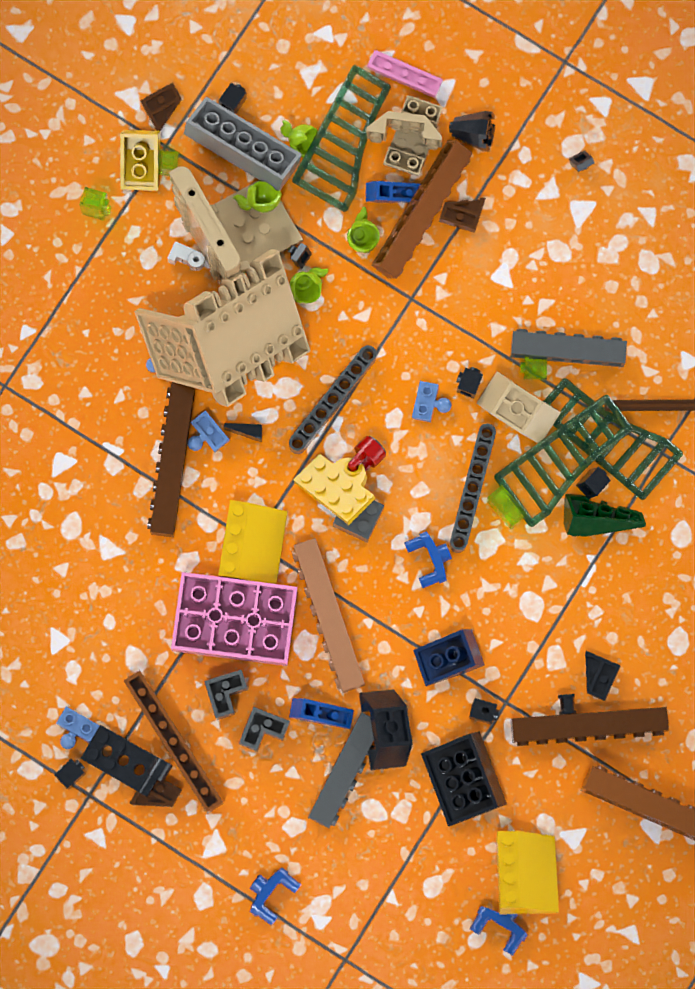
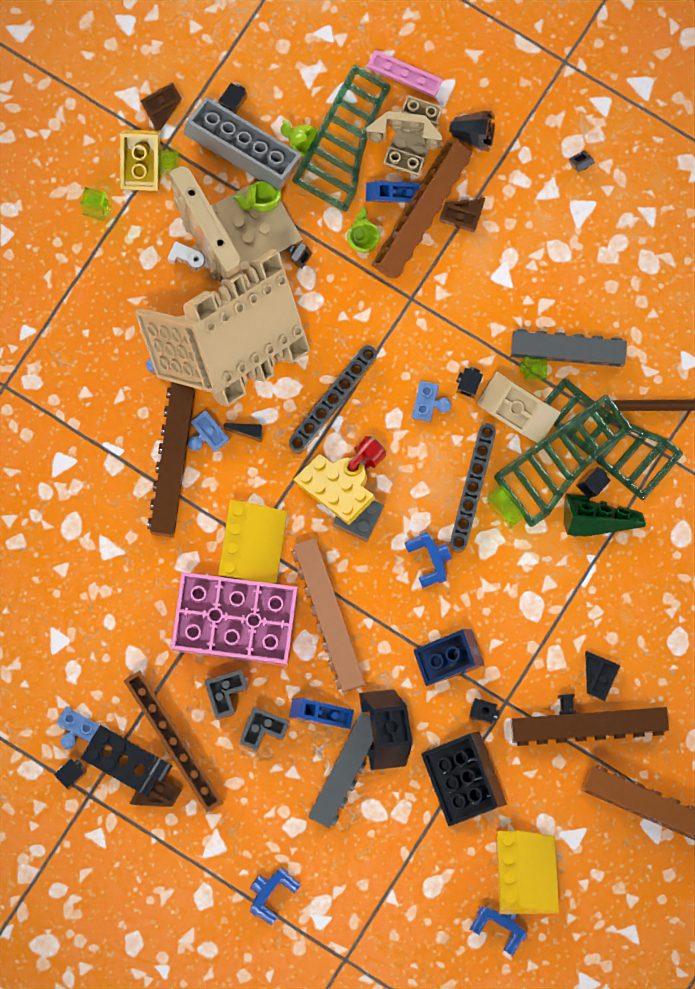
(307, 285): lime hair -> none

